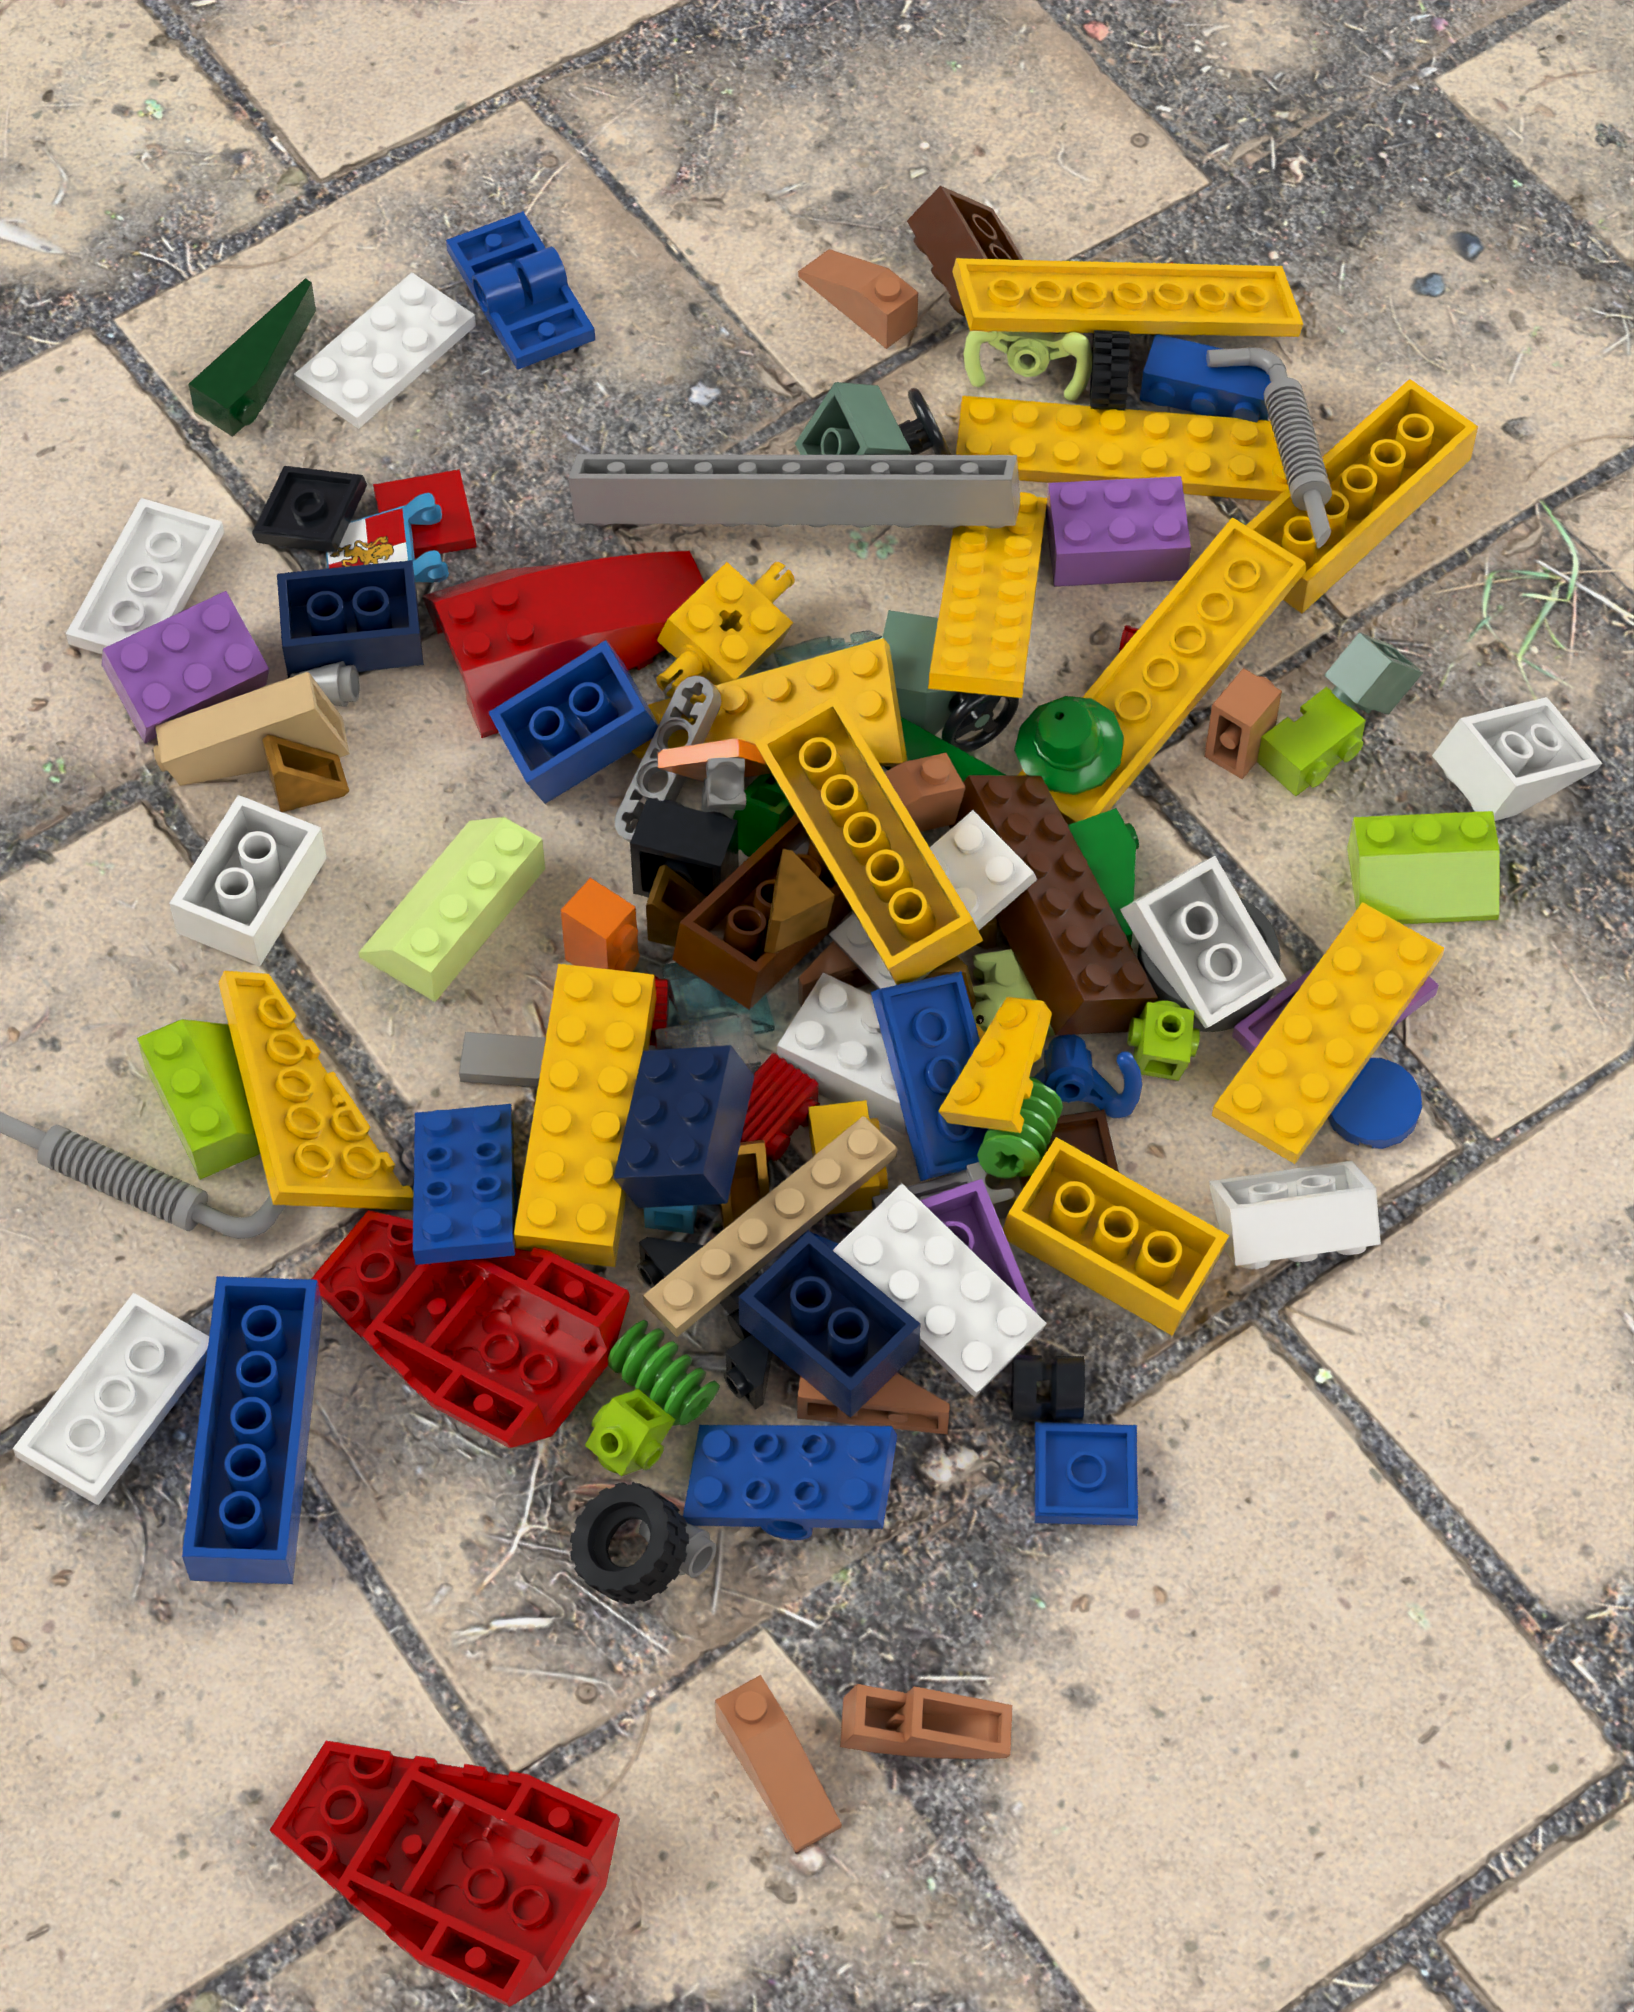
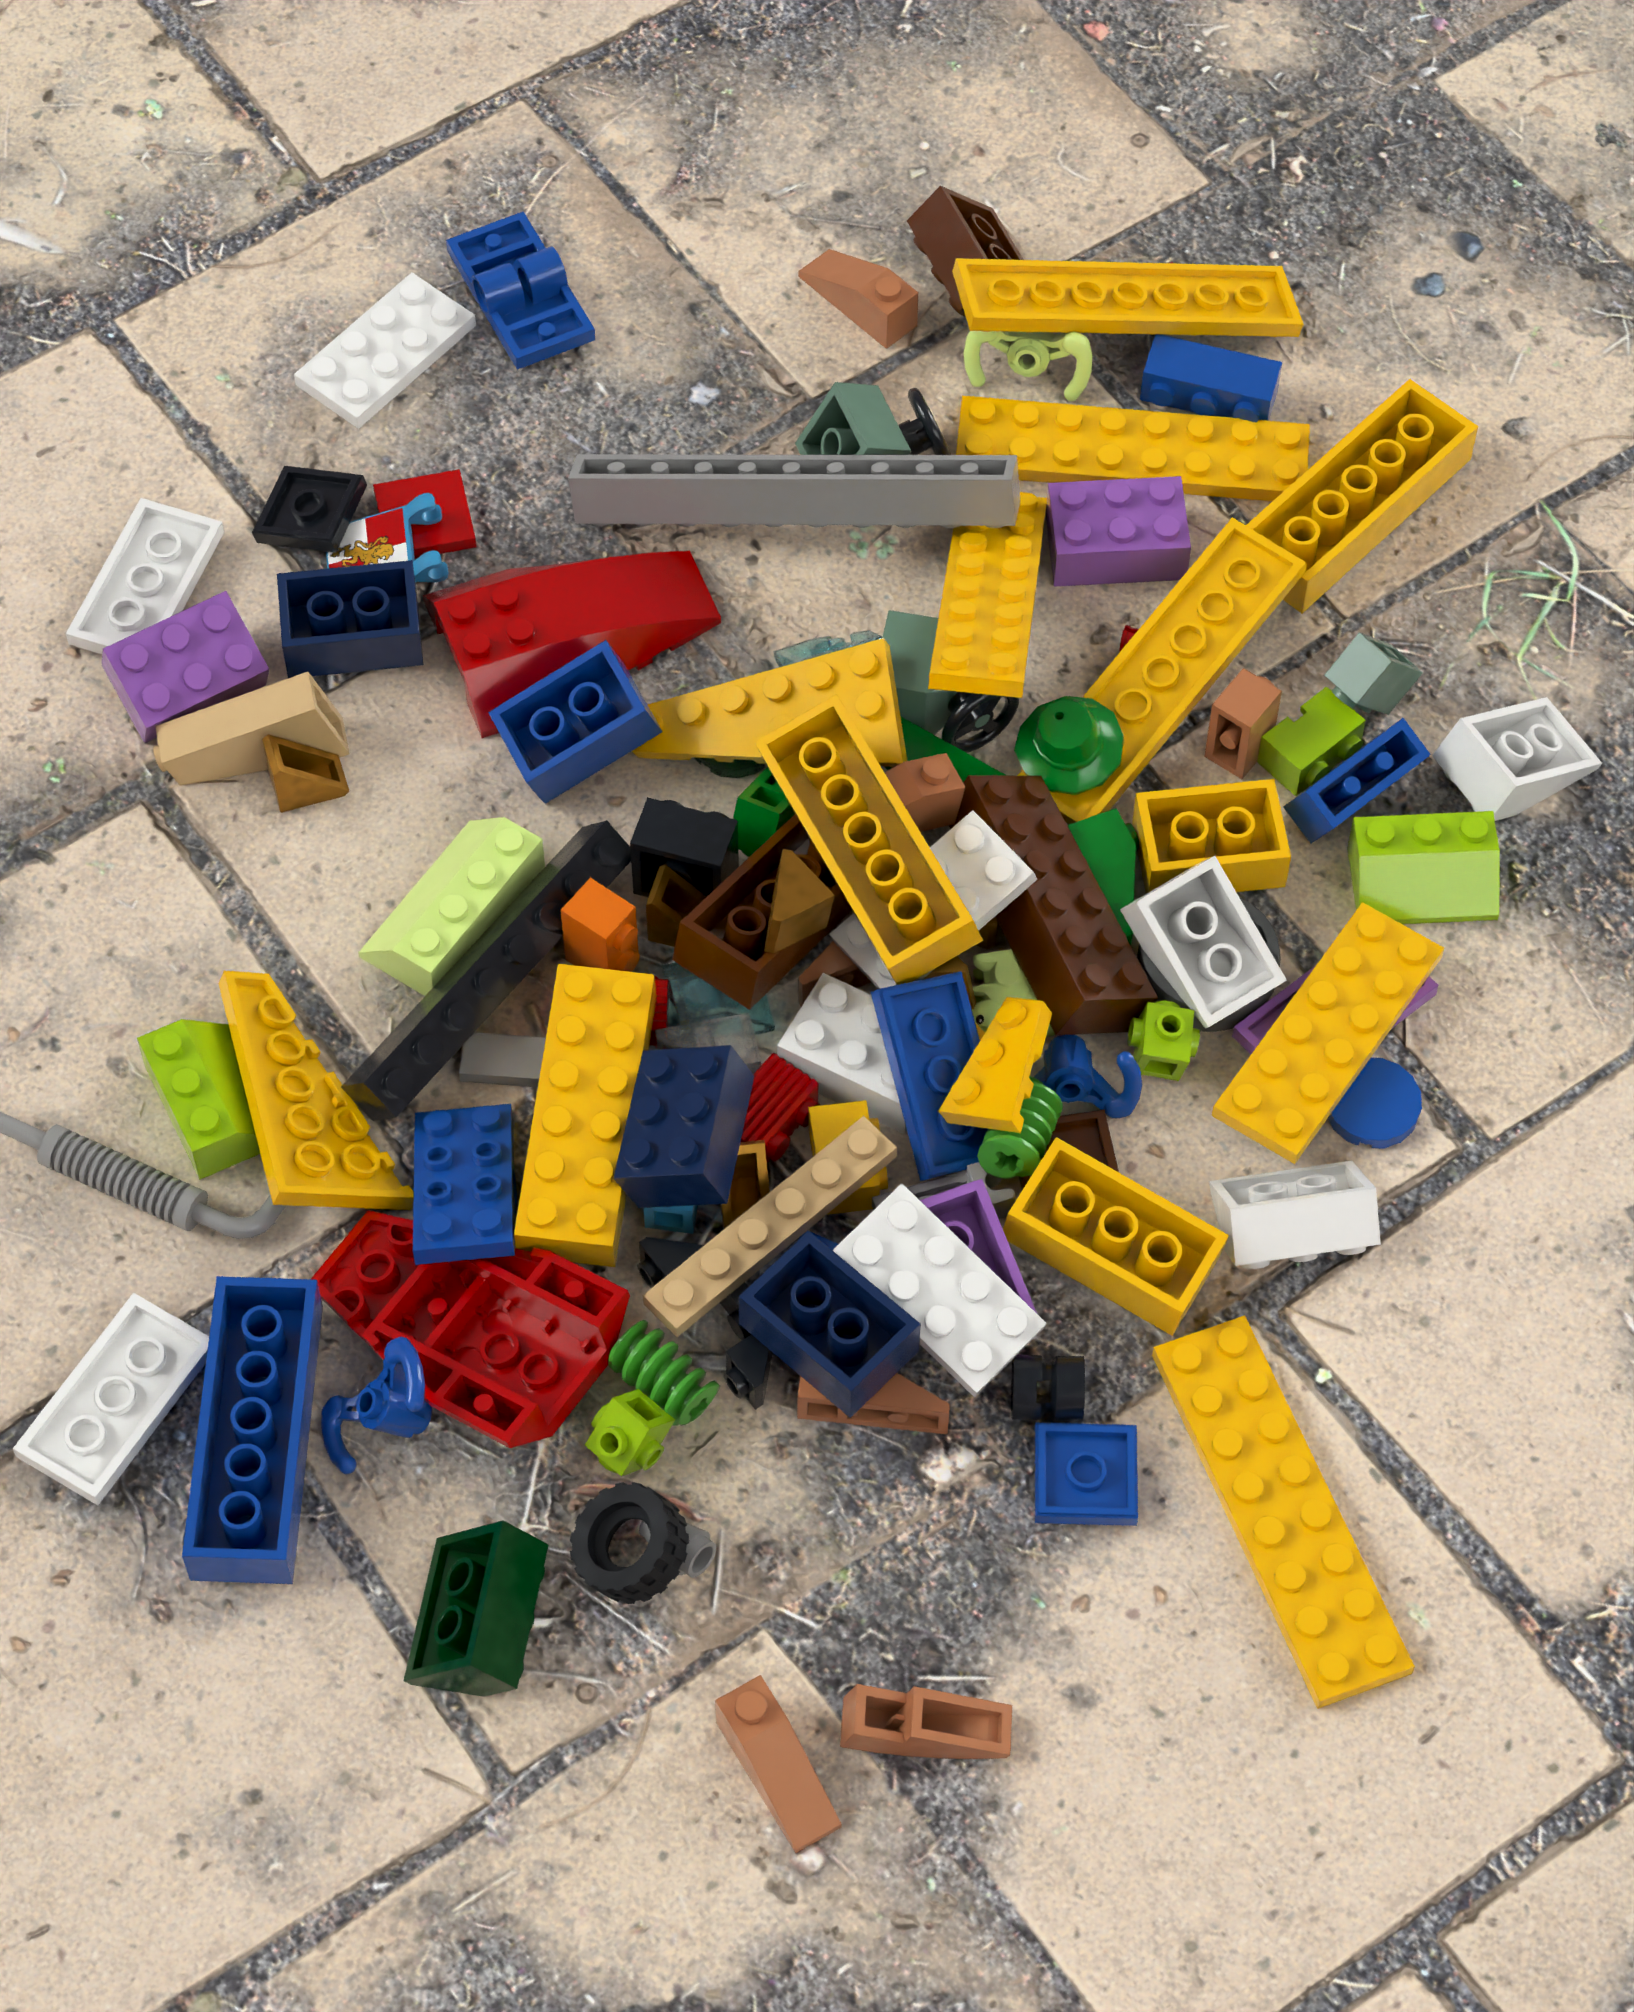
(245, 374): dark green slope -> none
(248, 880): white brick -> none
(337, 681): light grey cone -> none
(388, 1404): none -> blue piece
(454, 1861): red wedge -> none
(477, 1610): none -> dark green slope
(483, 975): none -> black brick
(671, 722): light grey beam -> none
(692, 759): orange tile -> none
(724, 786): light grey plate -> none
(725, 627): yellow brick -> none
(790, 1477): blue plate -> none
(1109, 369): black tyre -> none
(1230, 821): none -> yellow brick
(1282, 1512): none -> yellow plate
(1292, 433): light grey piece -> none
(1357, 781): none -> blue brick

